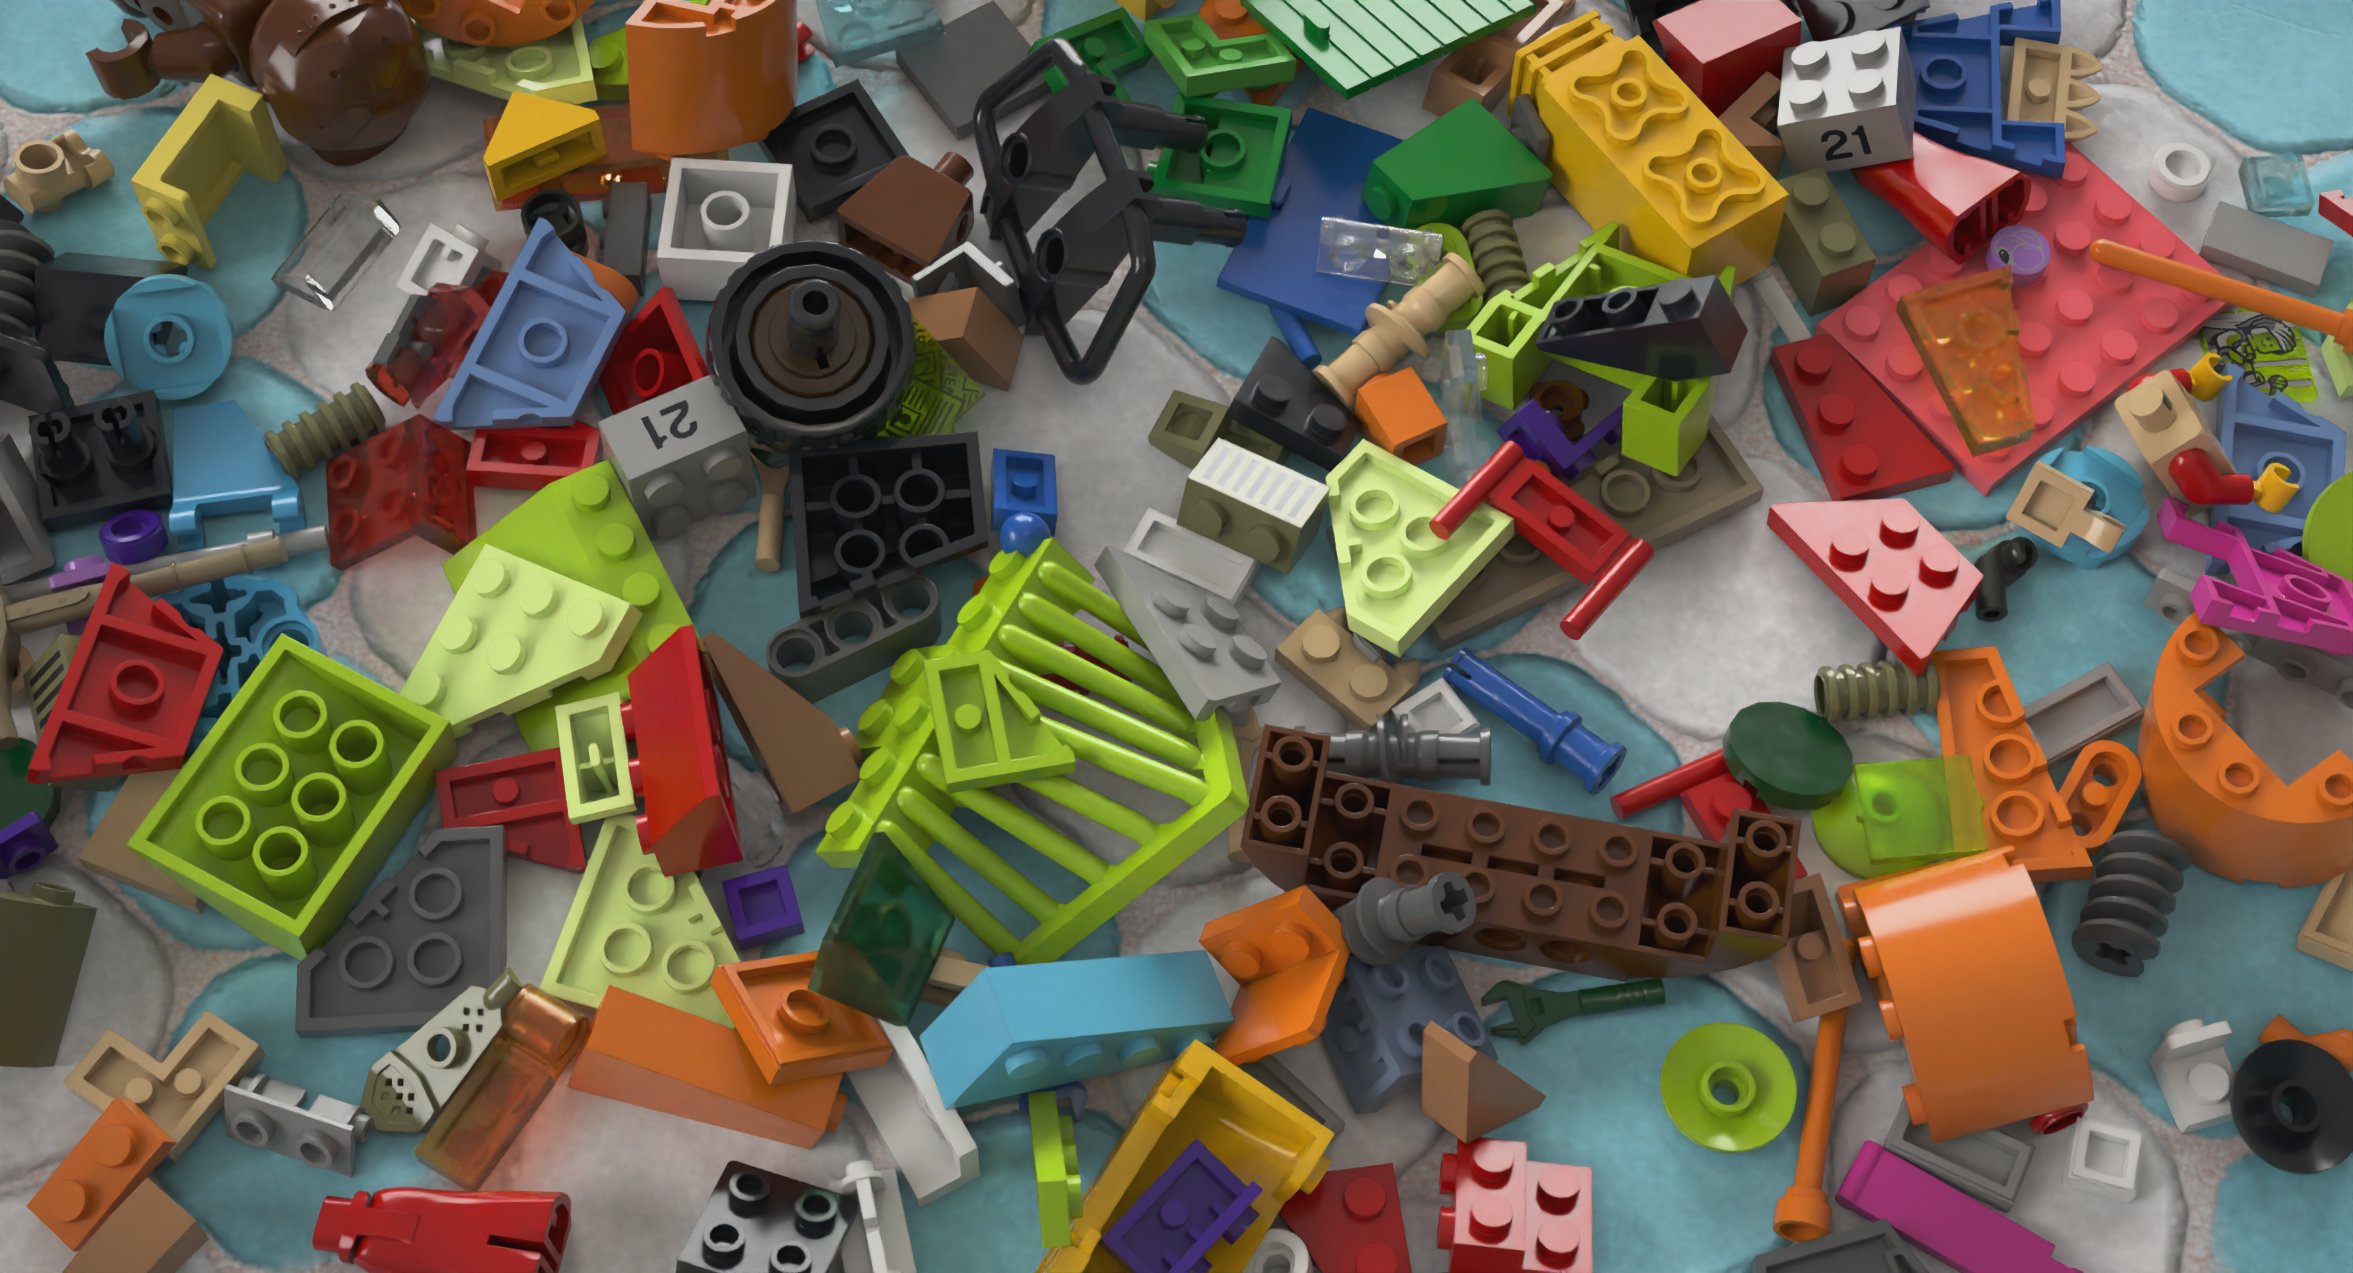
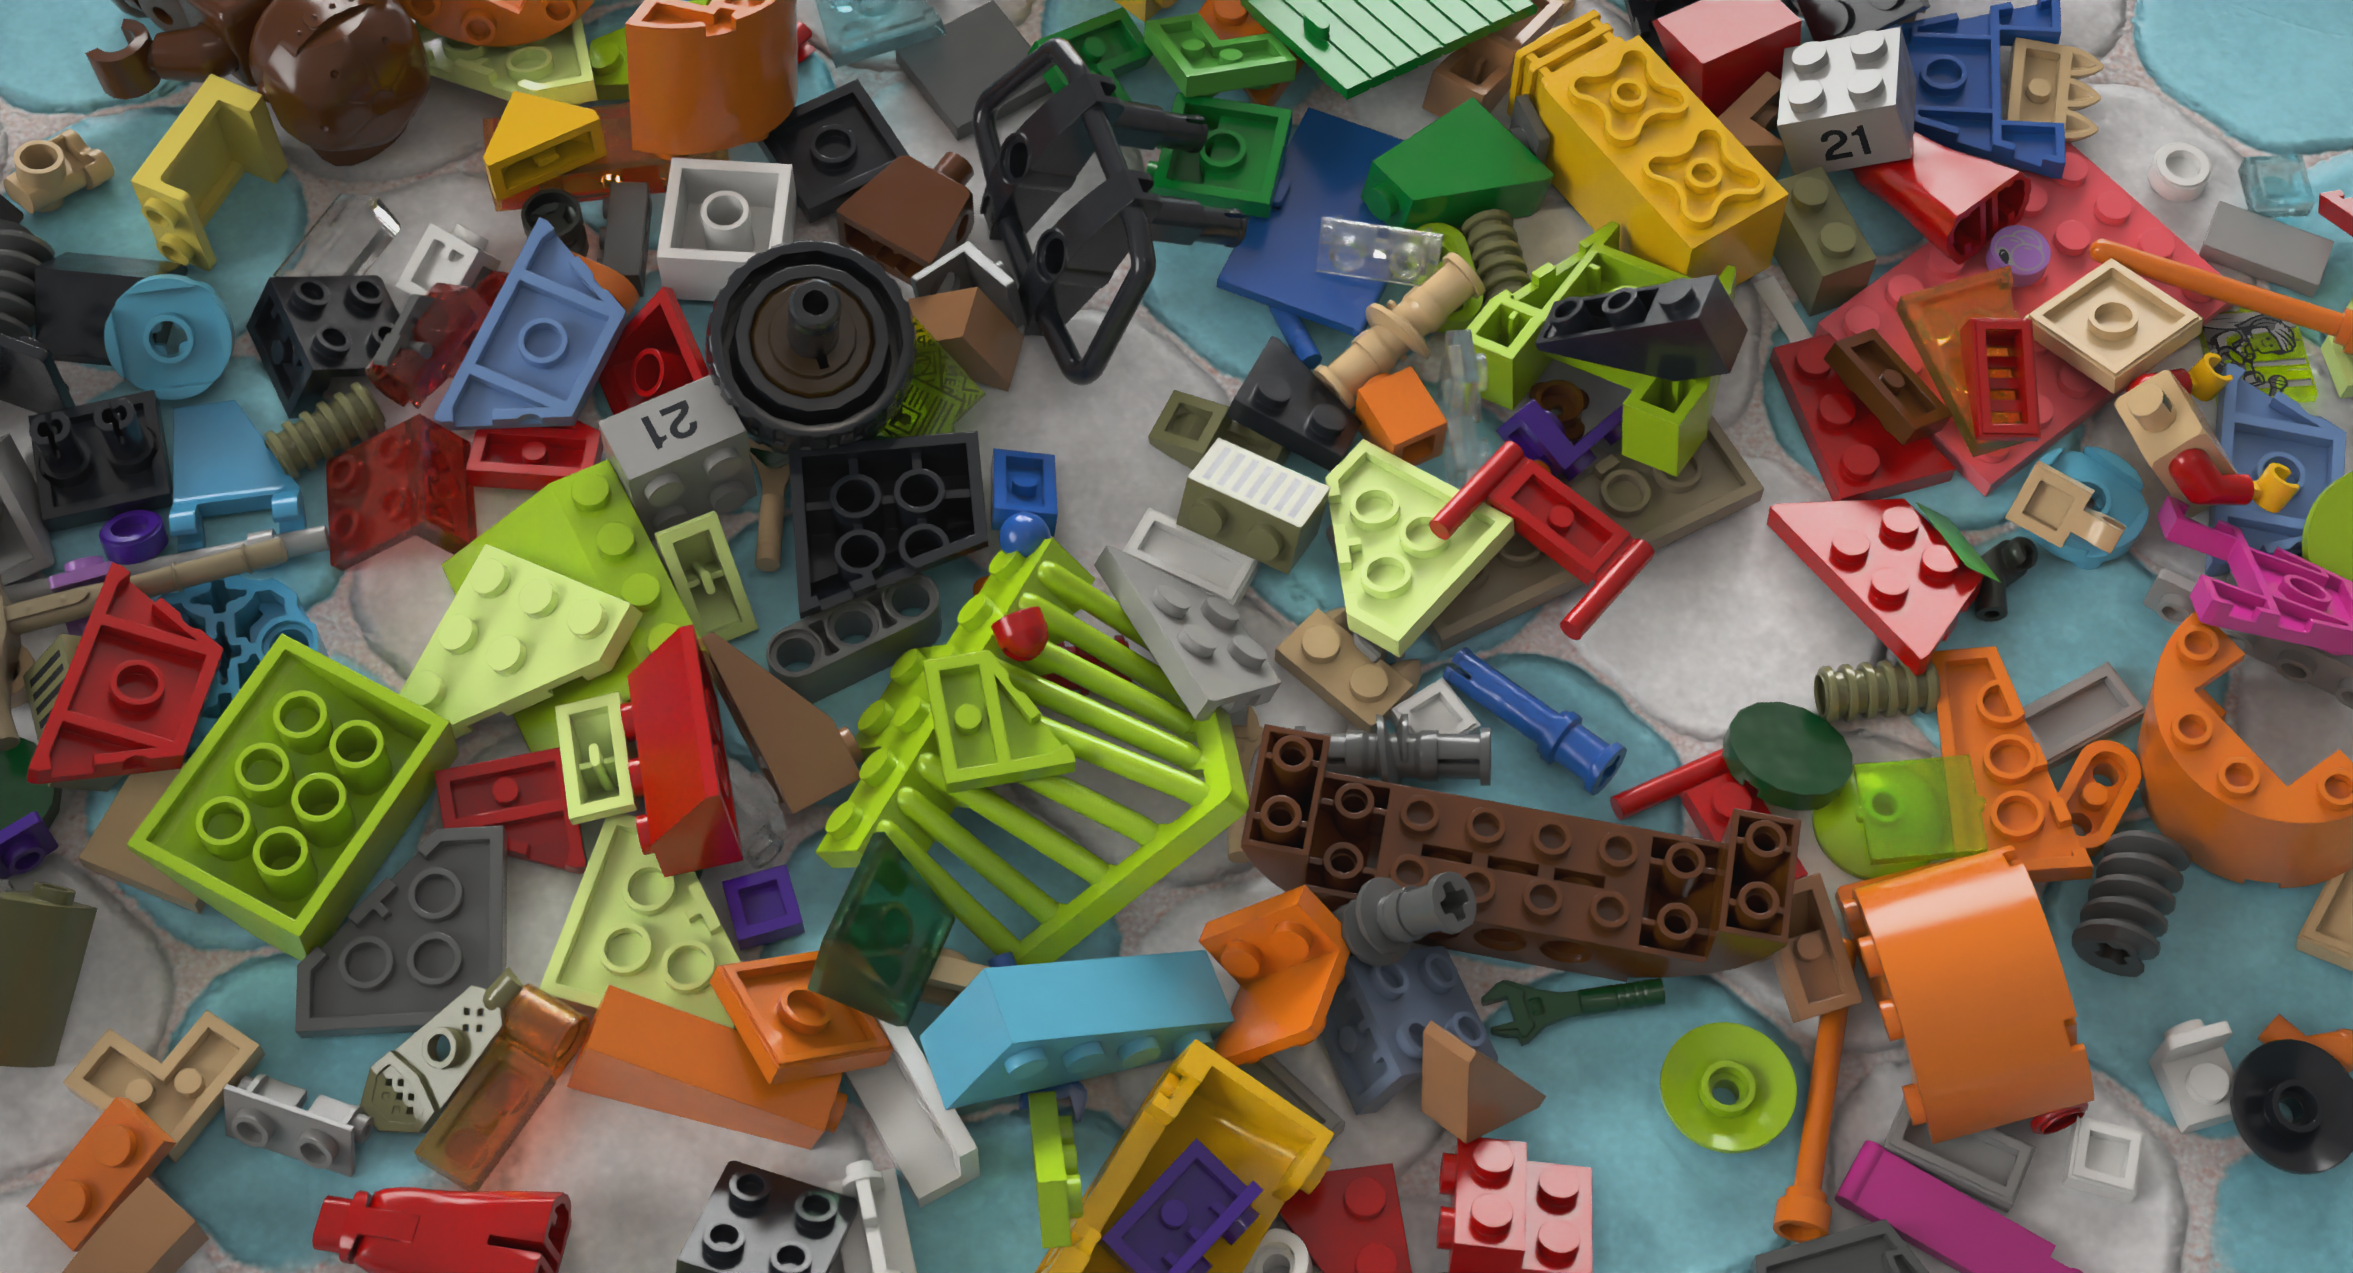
(318, 331): none -> black bracket
(706, 577): none -> yellowish green slope
(1022, 634): none -> red hinge
(1887, 386): none -> reddish brown plate
(1958, 542): none -> bright green sticker
(2018, 338): none -> red slope
(2113, 325): none -> tan plate

